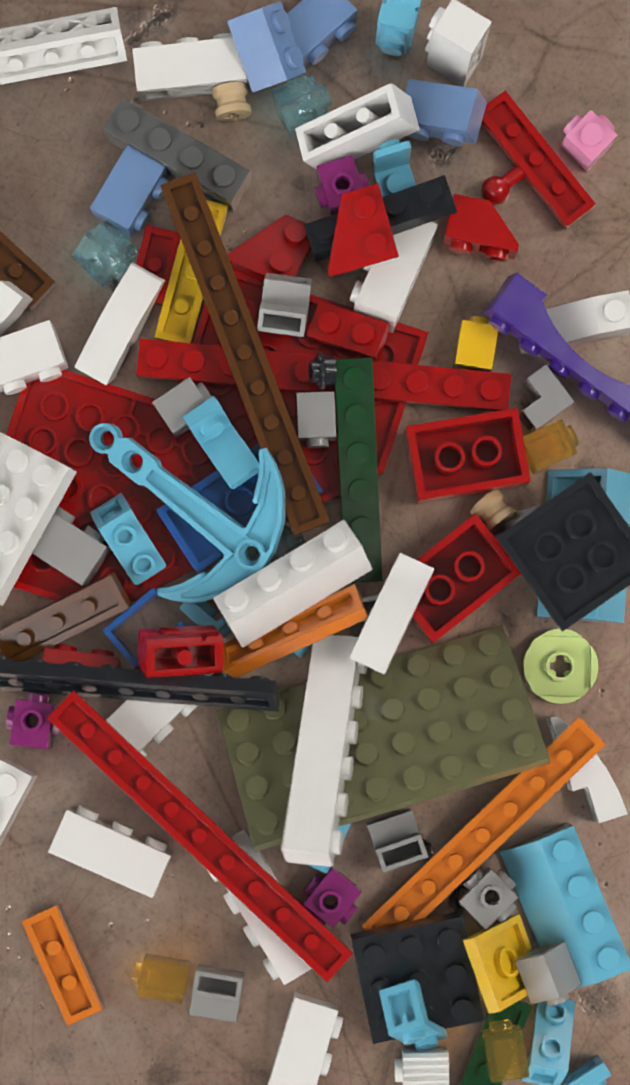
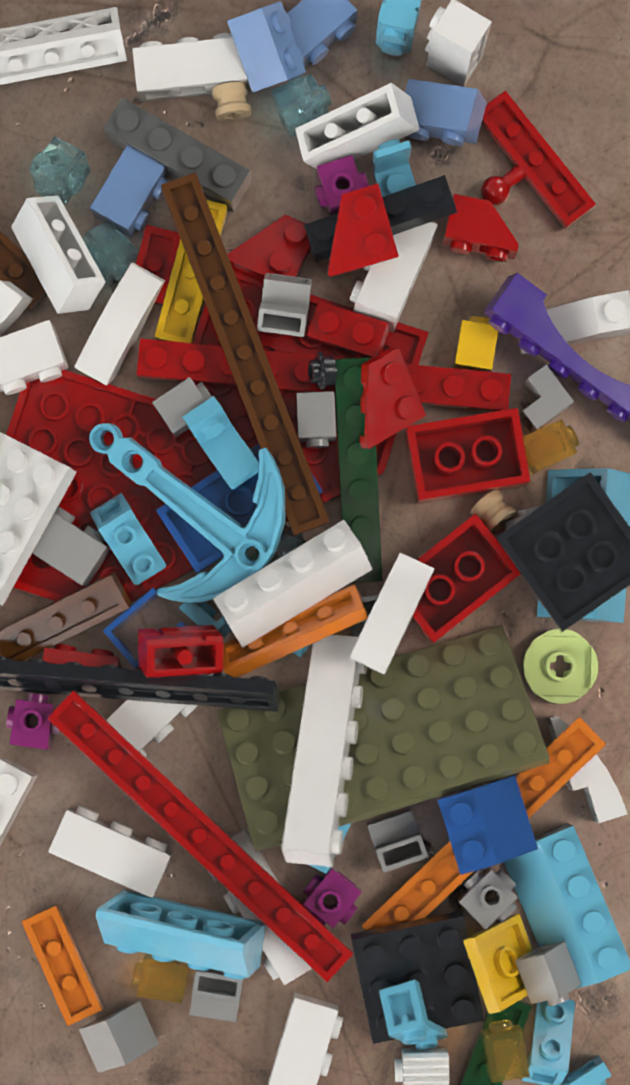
(58, 254): none -> white brick
(59, 170): none -> clear light blue brick
(119, 1037): none -> light grey piece
(182, 933): none -> medium azure slope
(387, 397): none -> red wing
(487, 824): none -> blue slope
(588, 139): bright pink brick -> none

